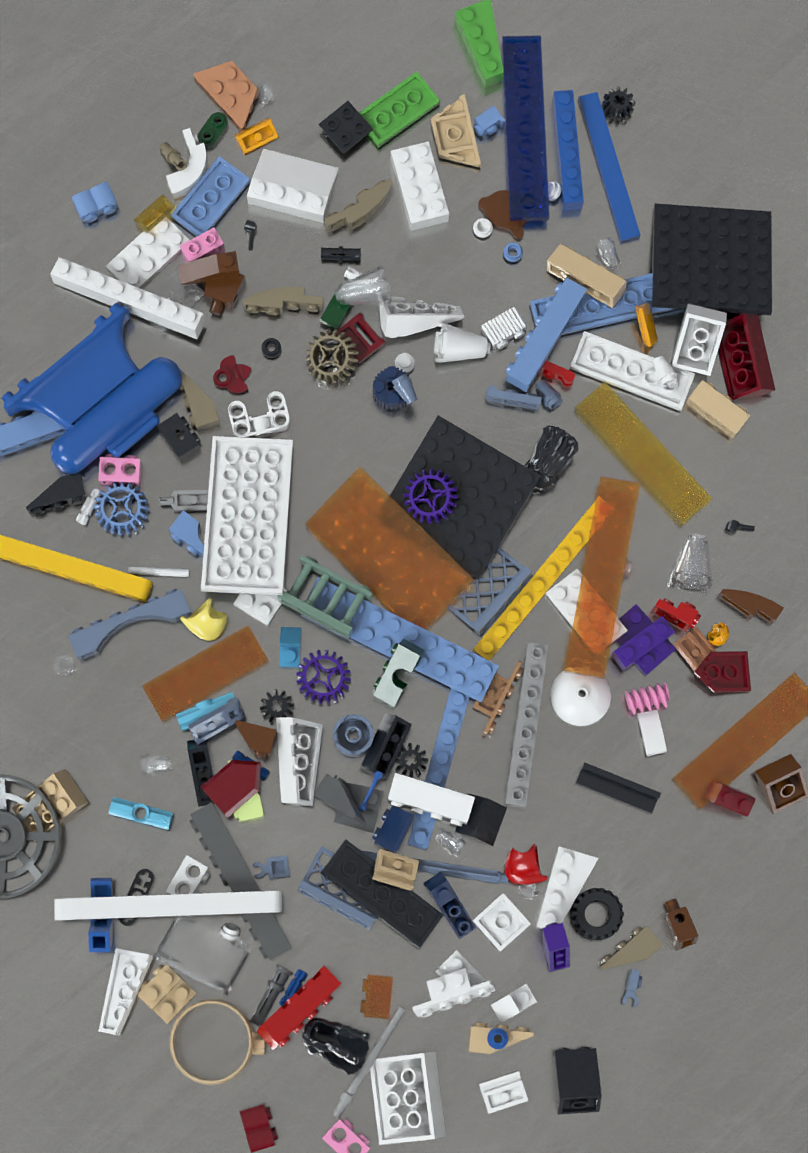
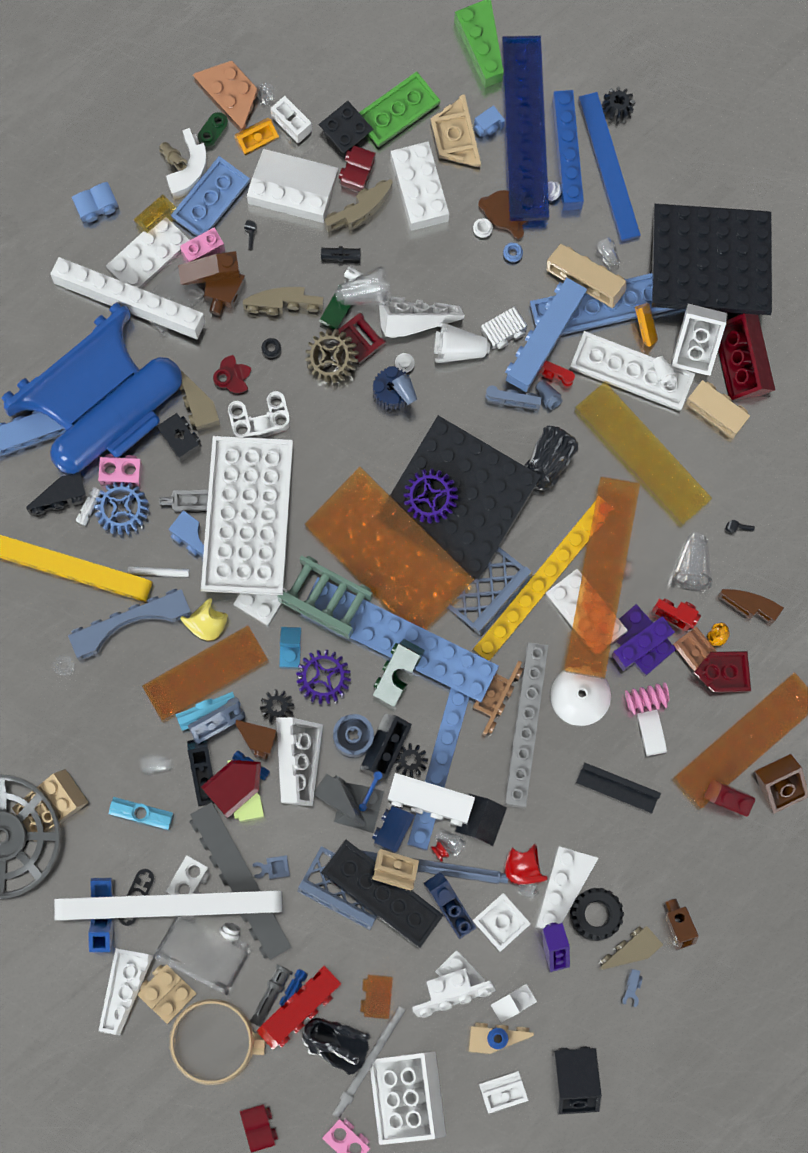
(291, 119): none -> white brick
(357, 169): none -> dark red brick
(439, 851): none -> red bush

